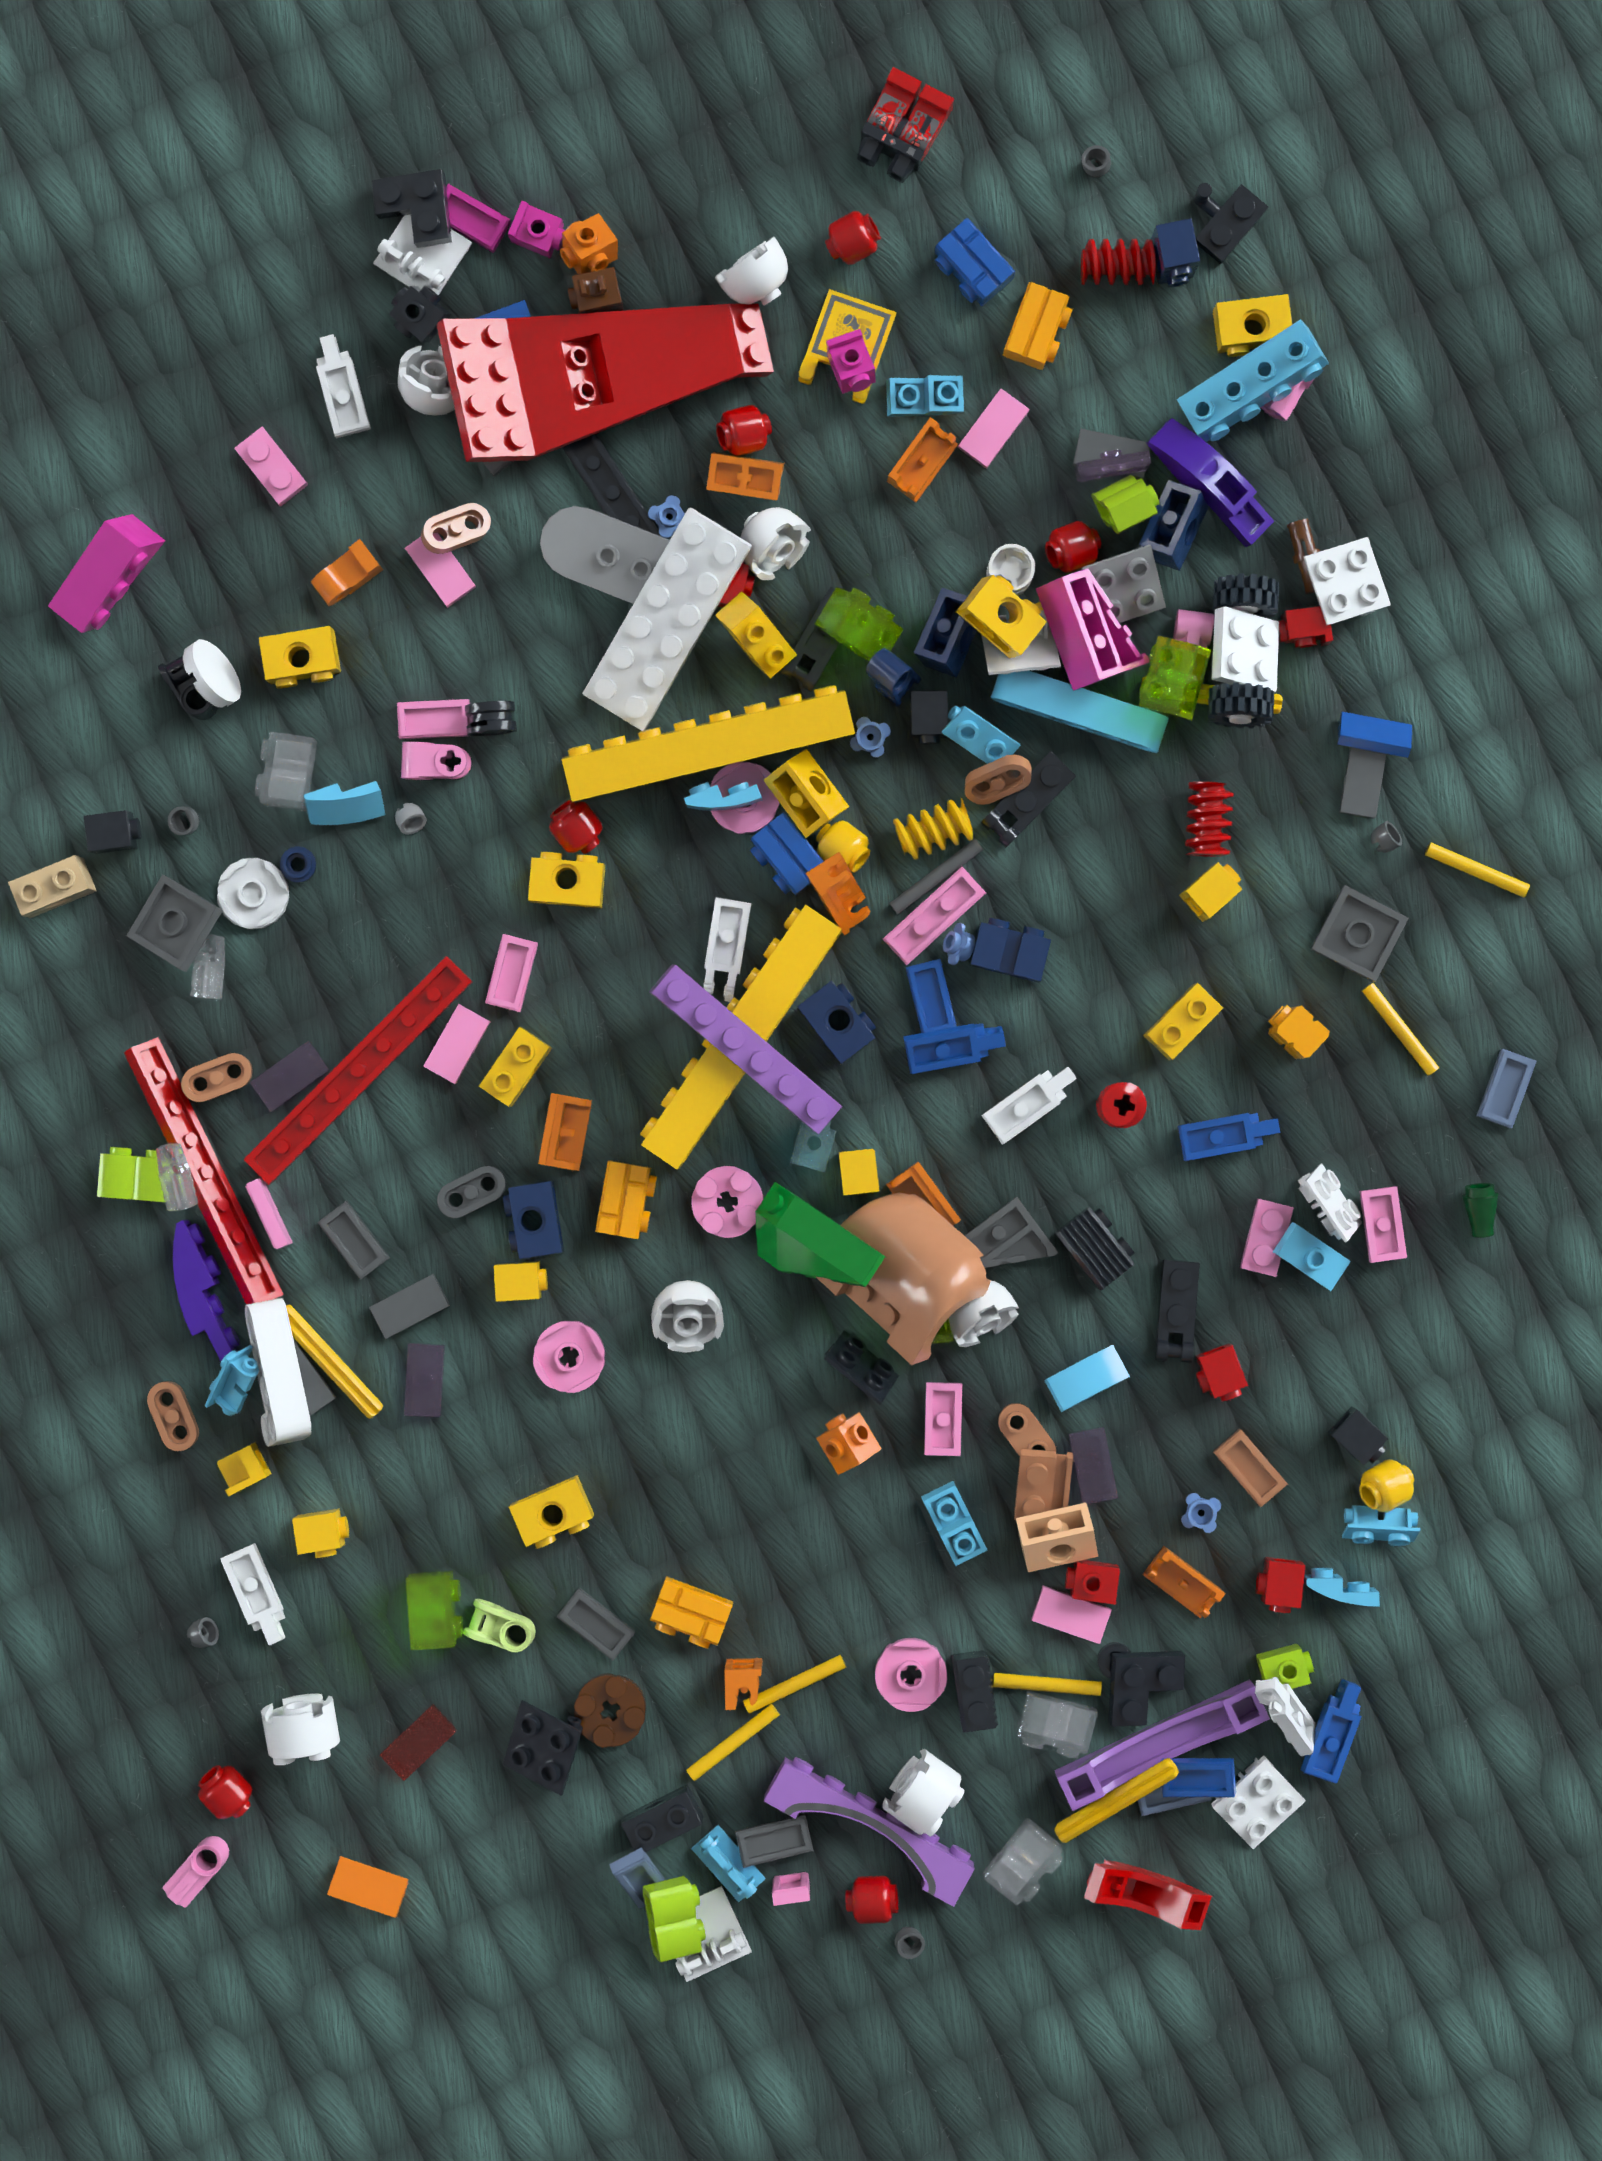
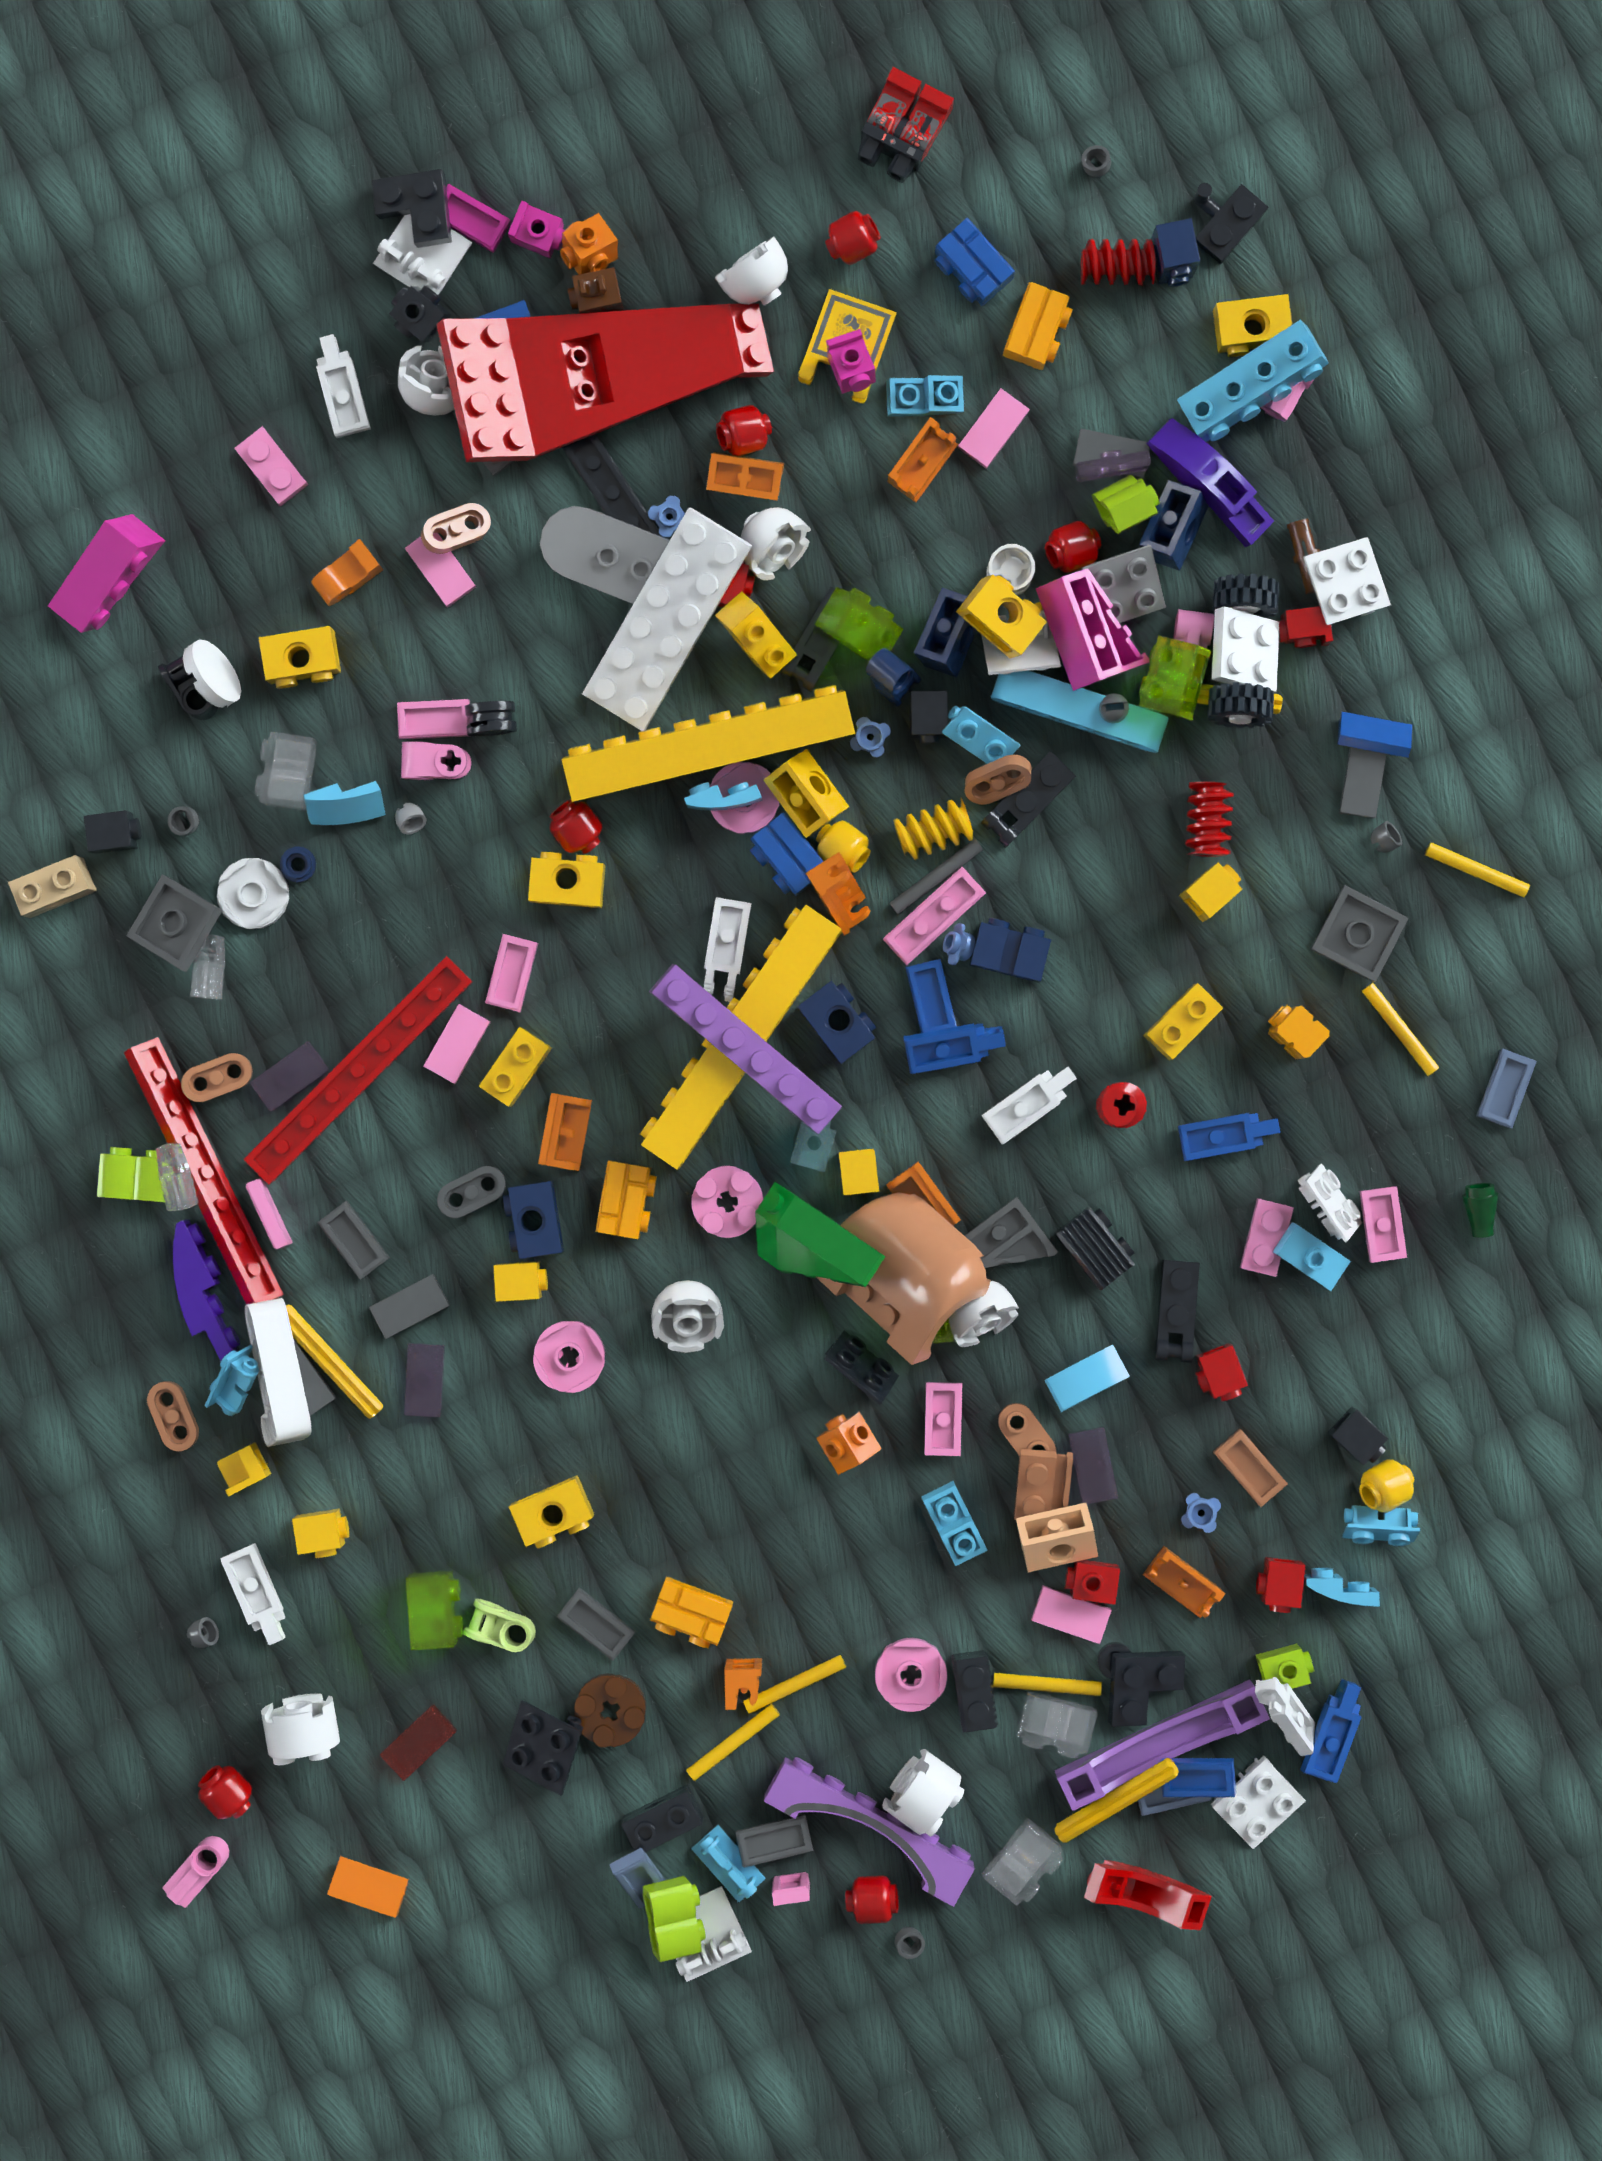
(1113, 716): none -> dark grey hinge

